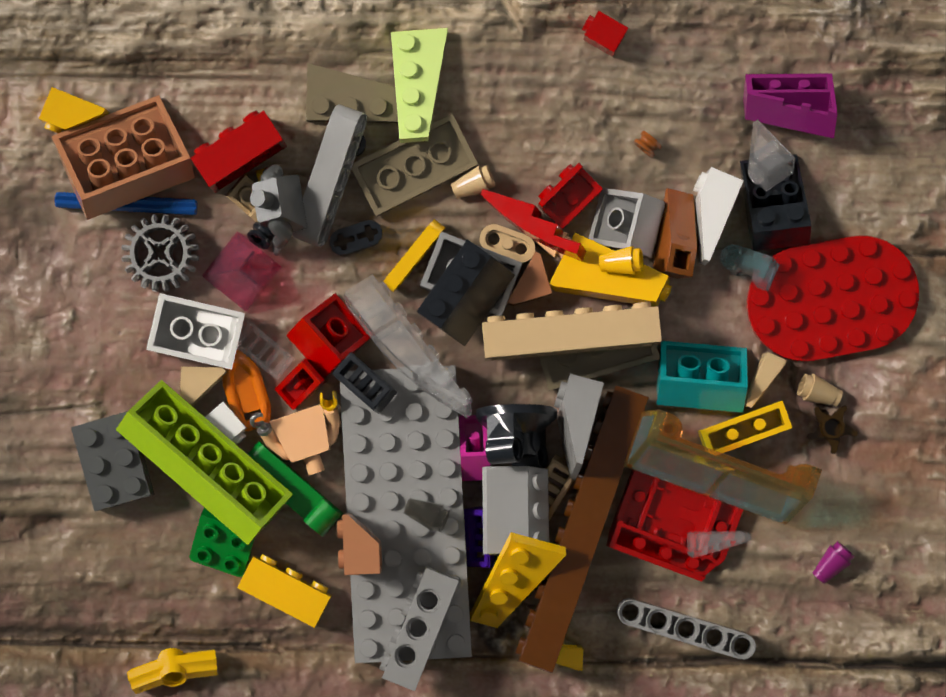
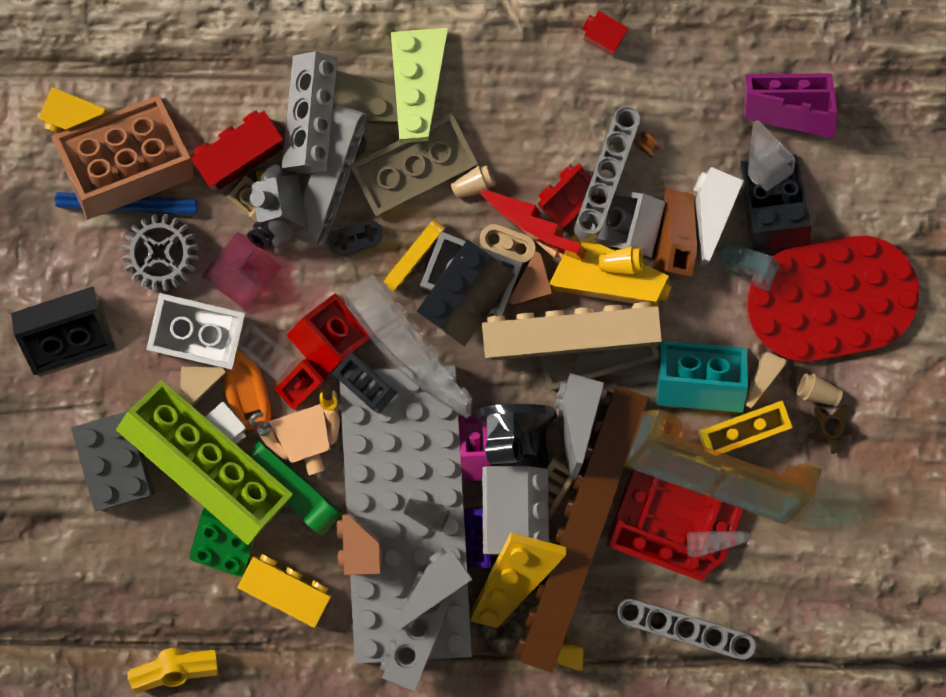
(62, 330): none -> black slope
(309, 113): none -> light grey brick
(438, 581): none -> light grey slope
(609, 161): none -> light grey beam
(833, 562): magenta cone -> none

